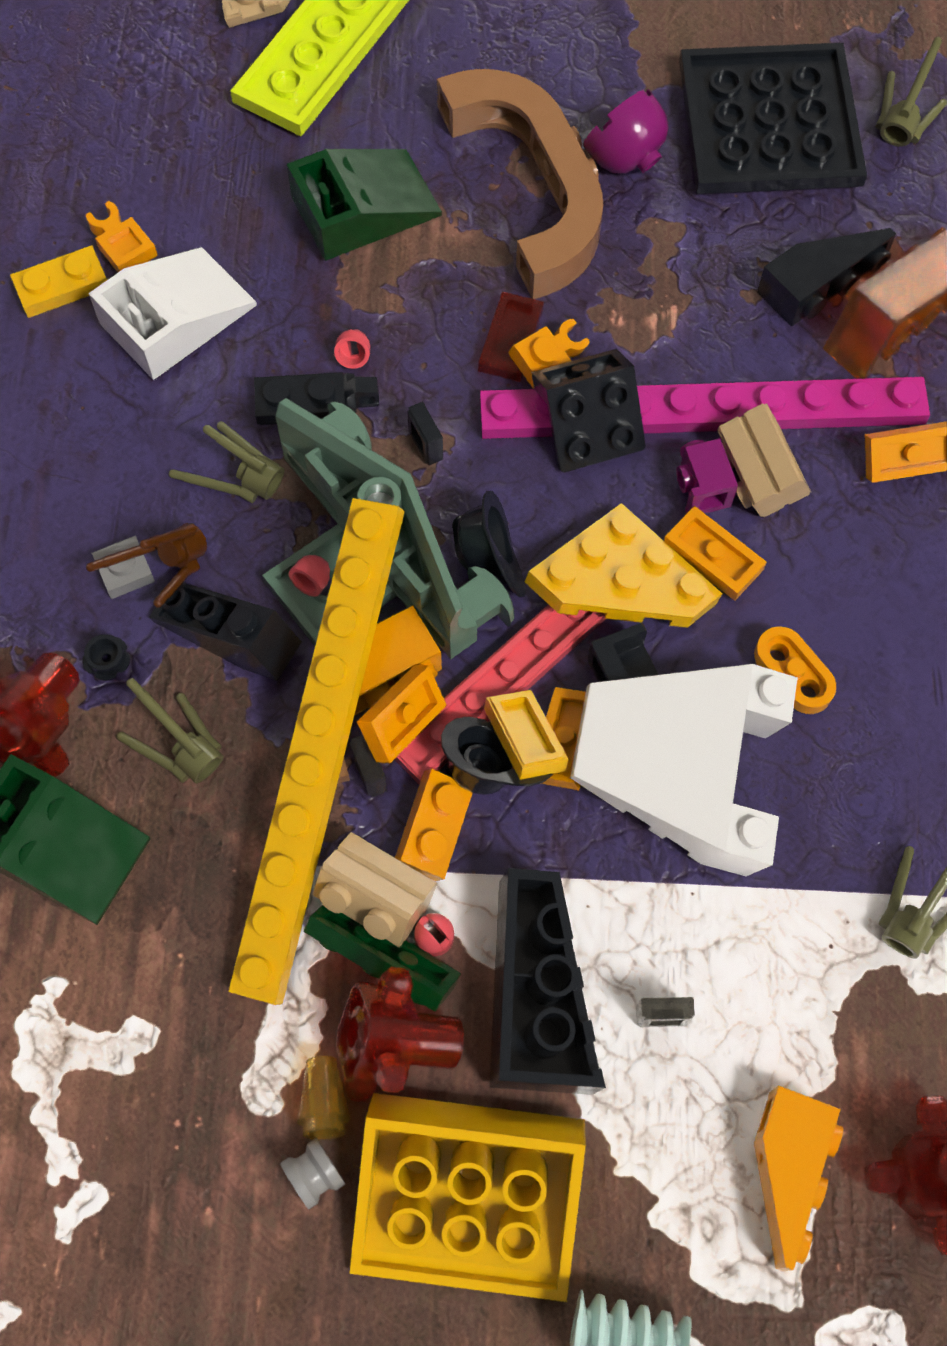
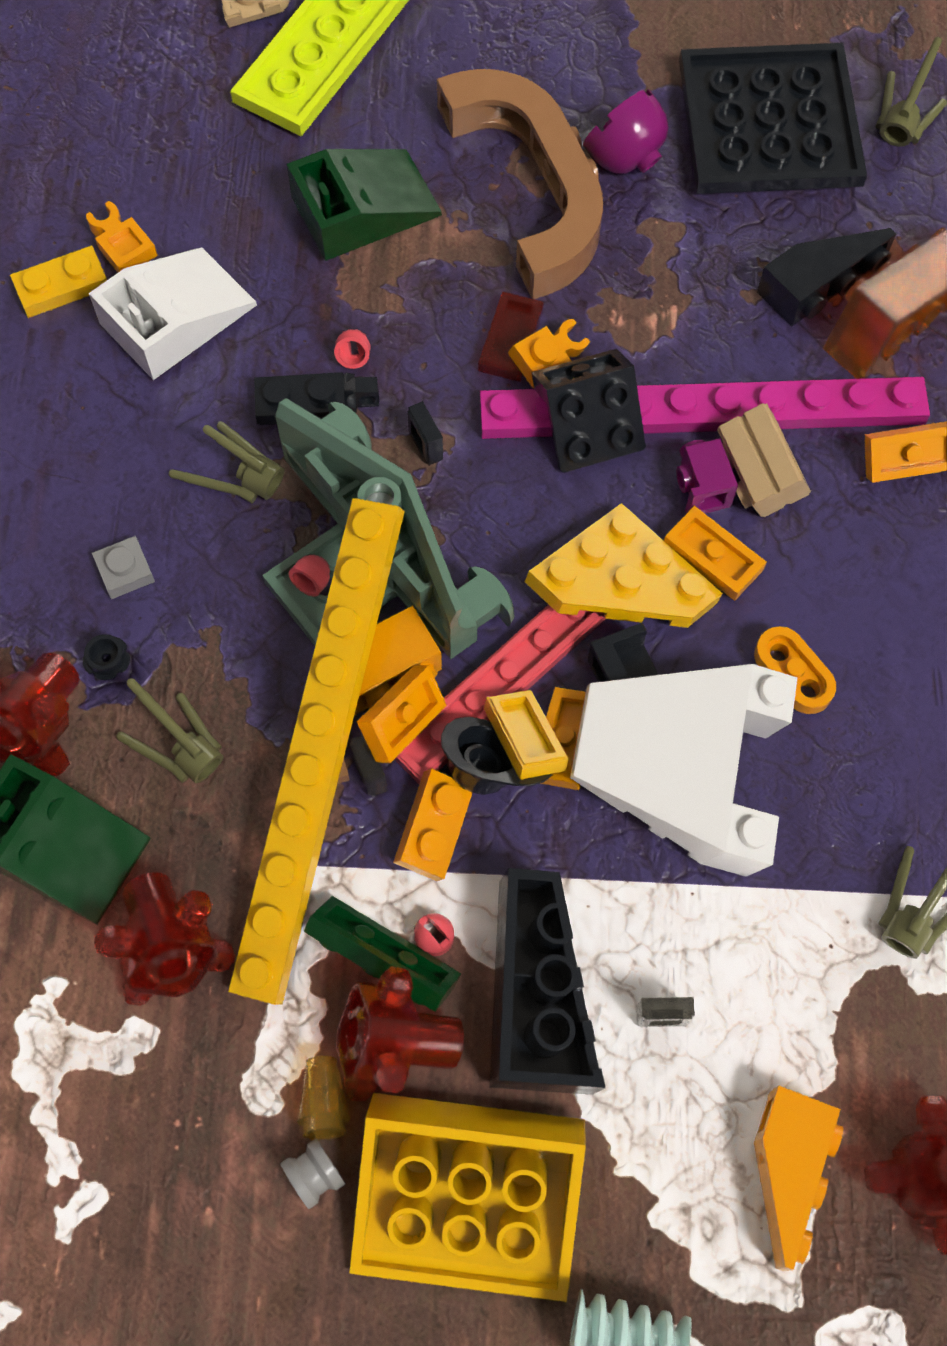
(164, 942): none -> clear red piece
(175, 548): reddish brown plant -> none
(230, 628): black slope -> none
(374, 889): tan brick -> none
(485, 542): black piece -> none

